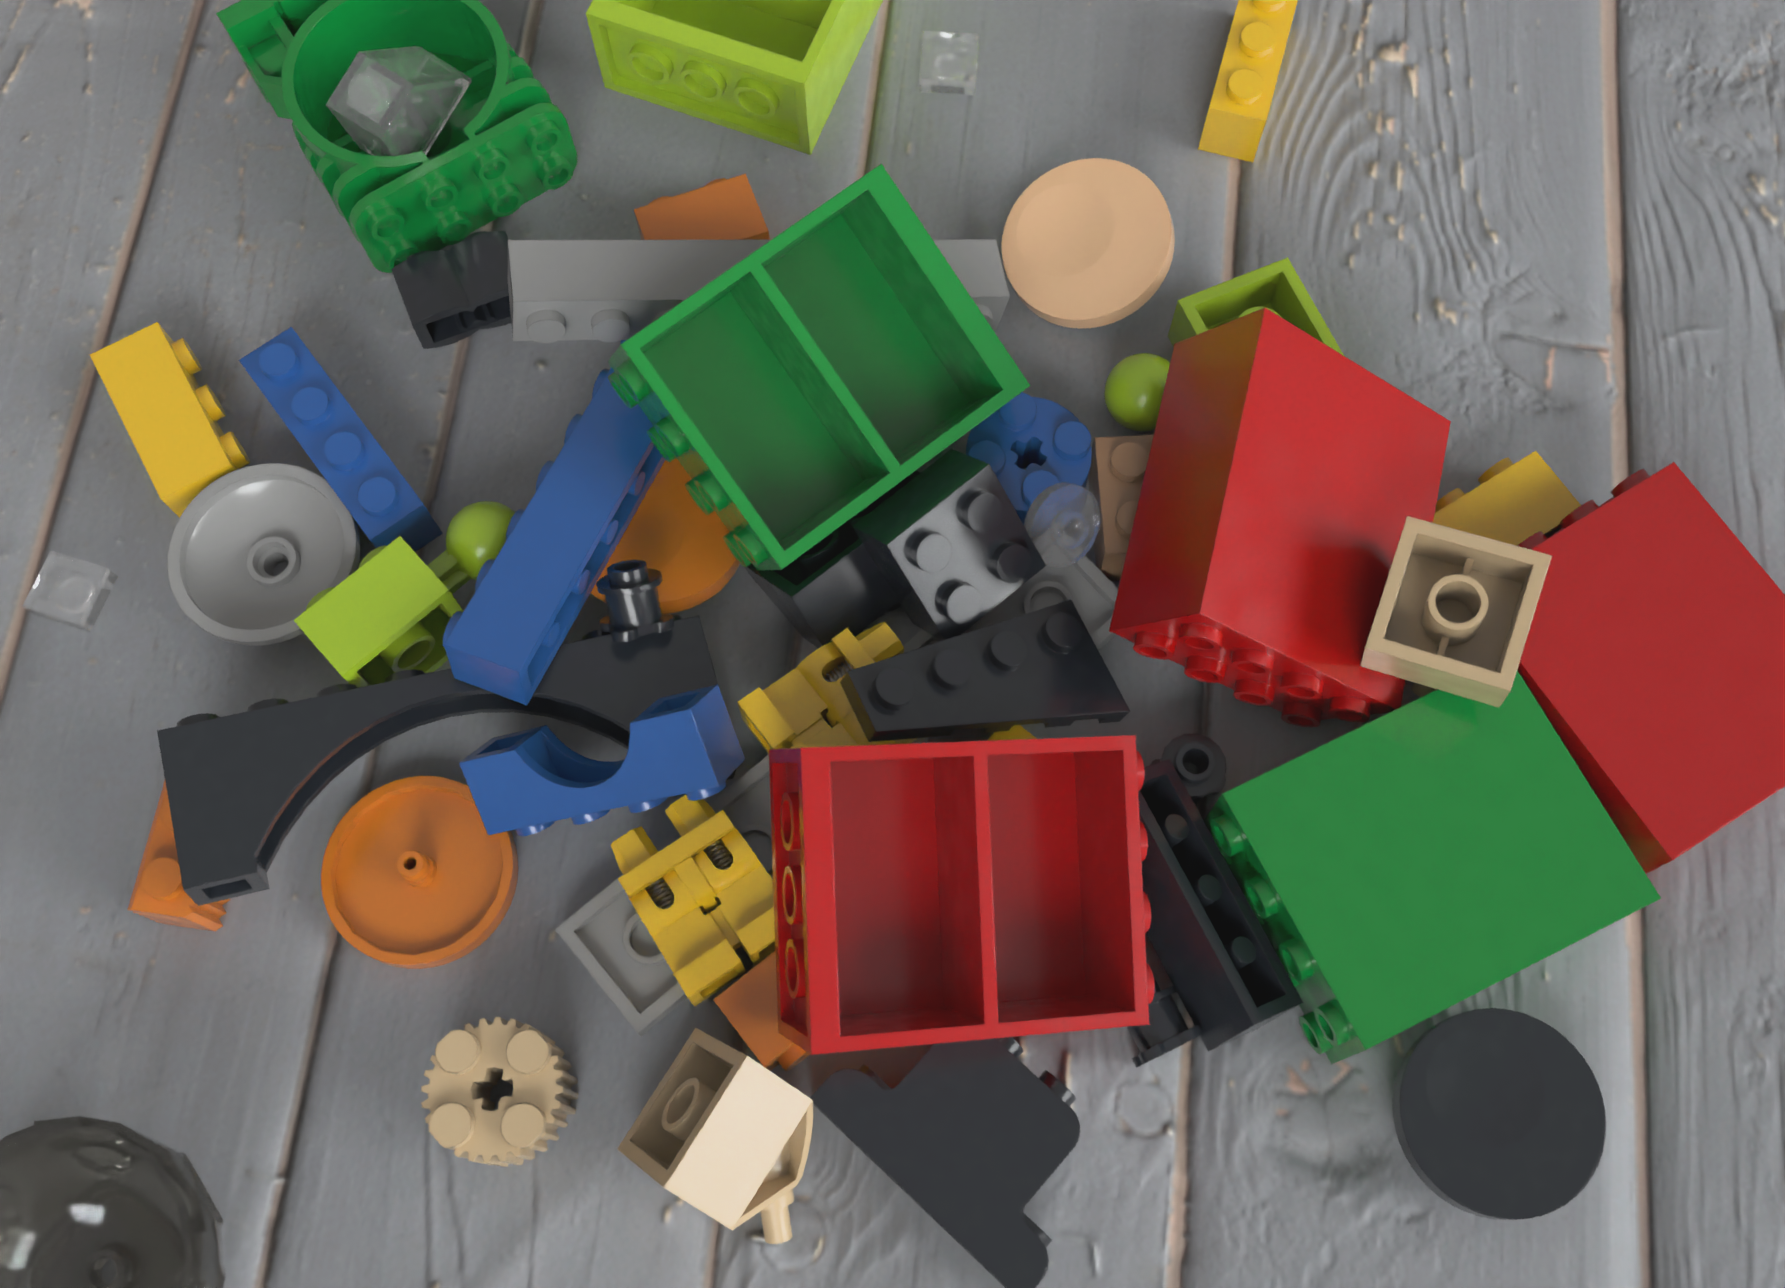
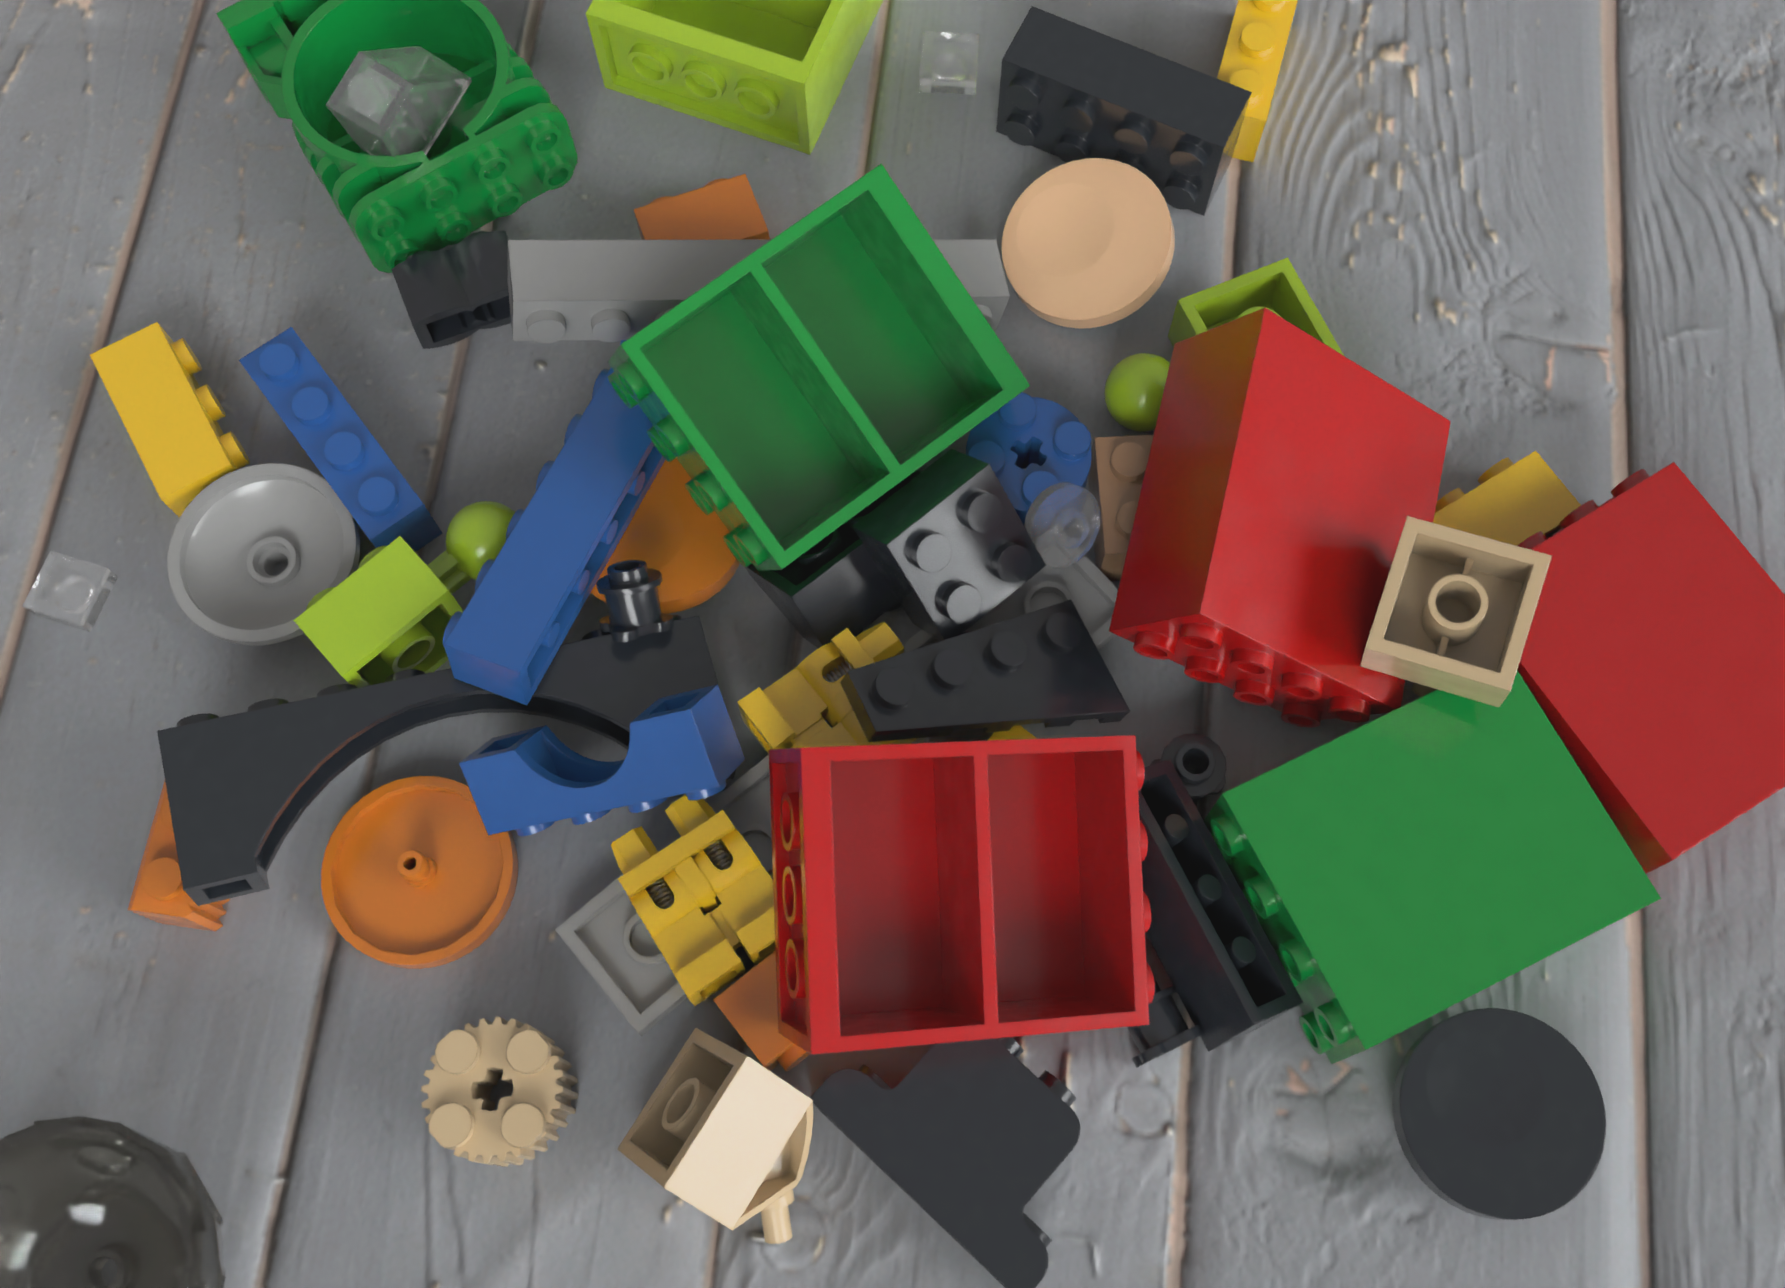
(1113, 101): none -> black brick

